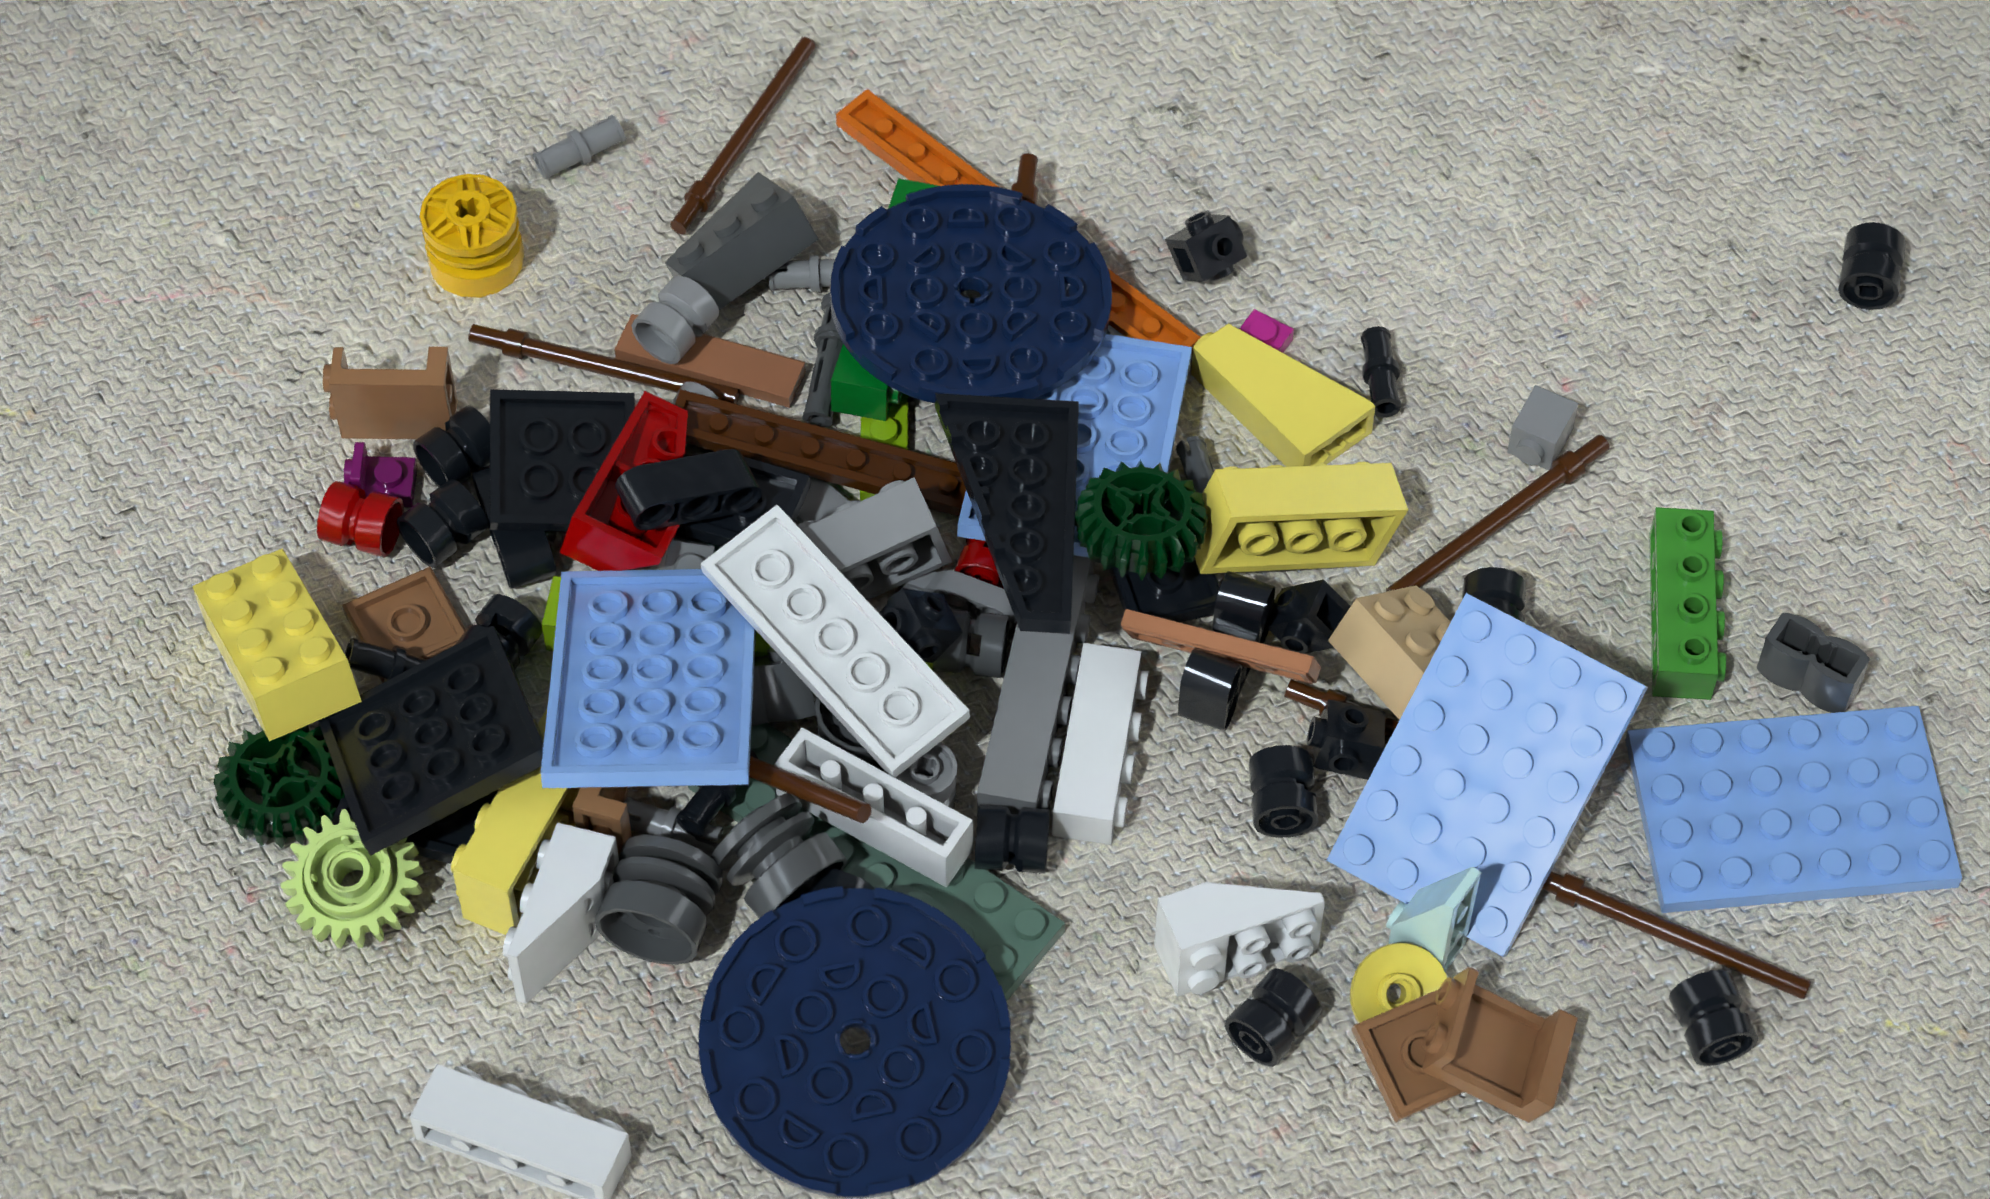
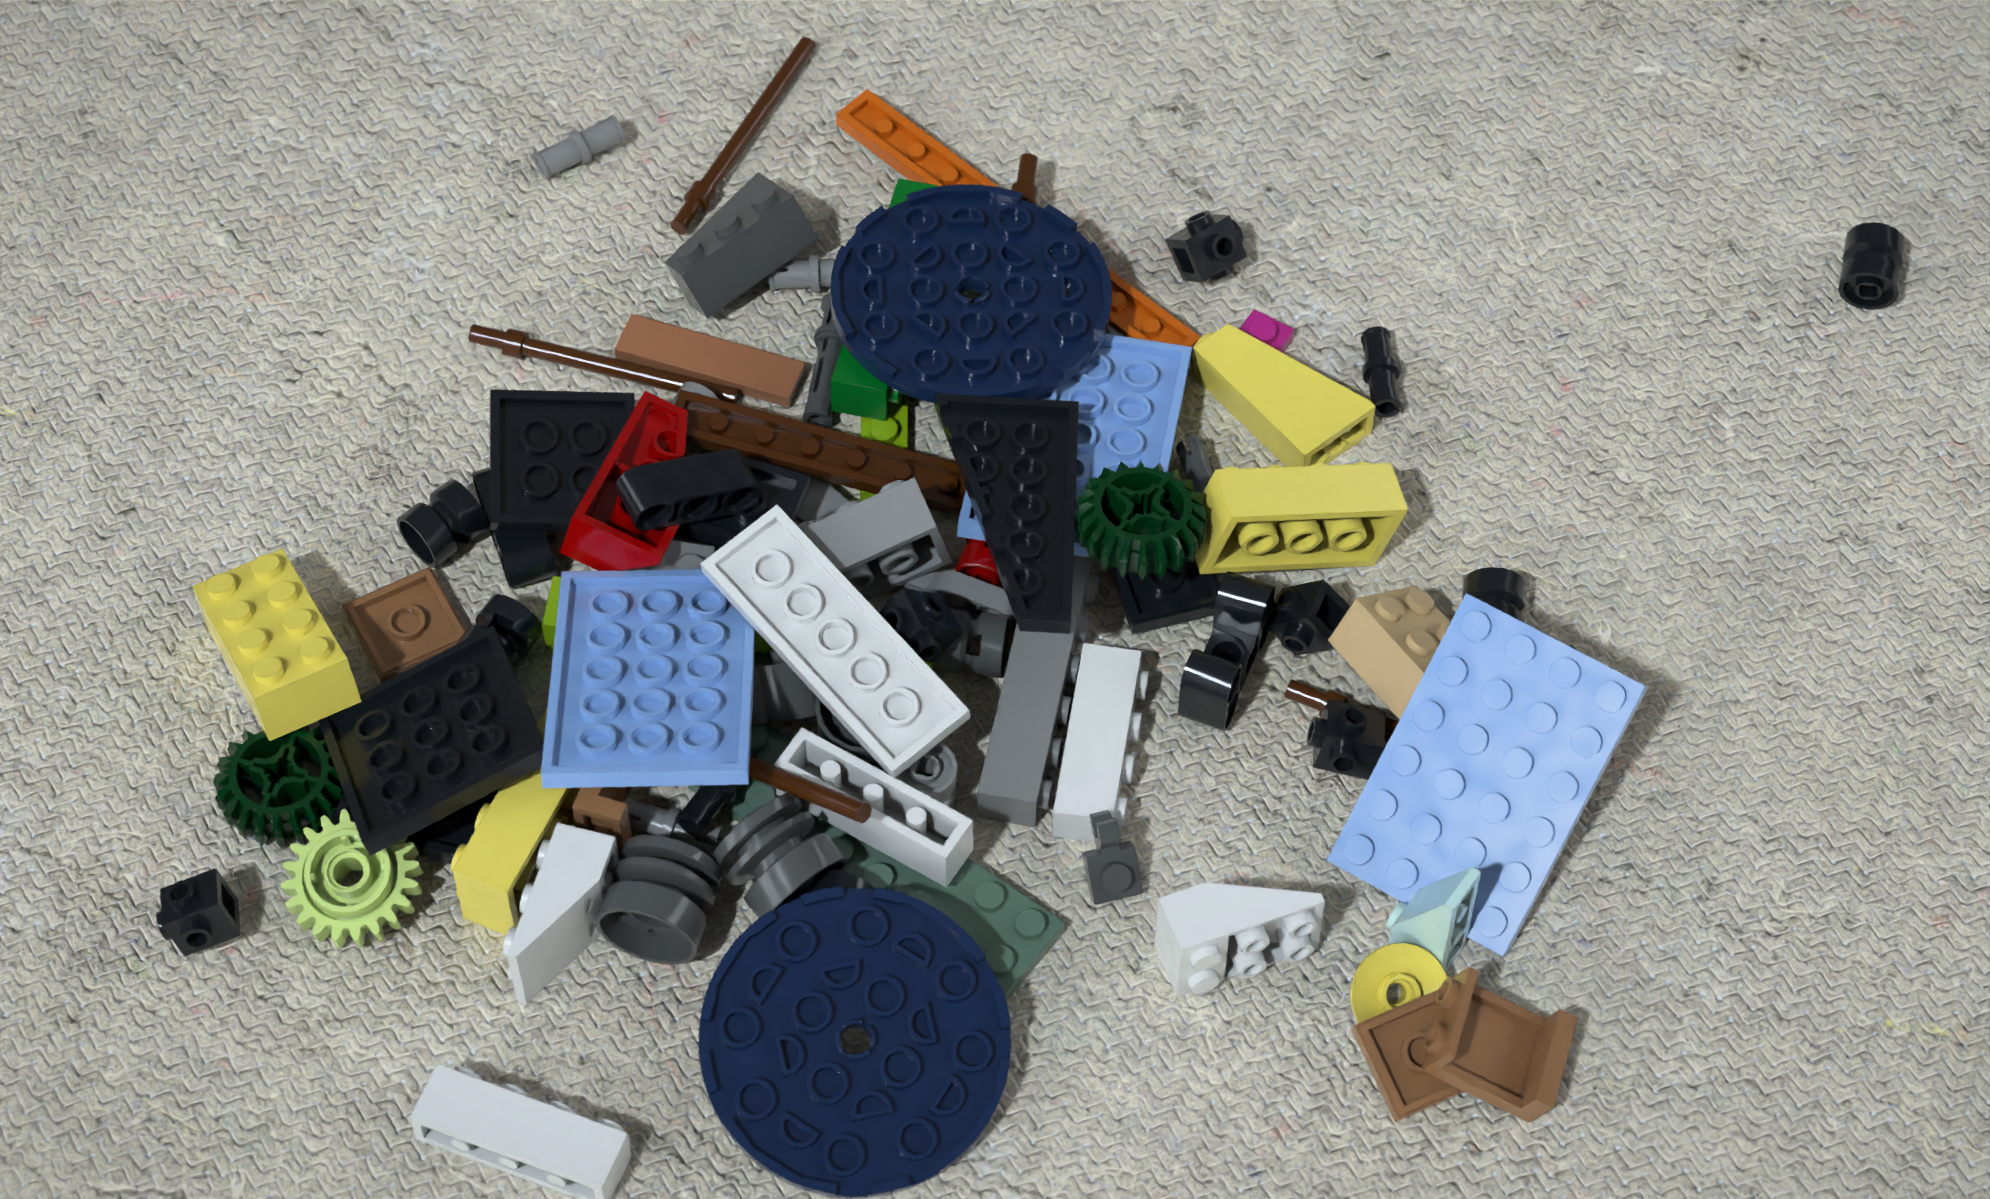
(198, 912): none -> black brick
(351, 516): red wheel -> none
(379, 660): black pin -> none
(382, 474): magenta bracket -> none
(390, 400): medium nougat panel -> none
(456, 449): black wheel -> none
(472, 235): yellow wheel -> none
(671, 325): light grey wheel -> none
(1012, 839): black wheel -> none
(1113, 865): none -> dark grey plate
(1240, 650): nougat tile -> none
(1274, 1015): black wheel -> none
(1281, 790): black wheel -> none
(1542, 428): light grey brick -> none
(1564, 470): reddish brown bar -> none
(1572, 891): reddish brown bar -> none
(1684, 604): bright green brick -> none
(1711, 1013): black wheel -> none
(1791, 809): light blue plate -> none
(1808, 661): dark grey brick -> none

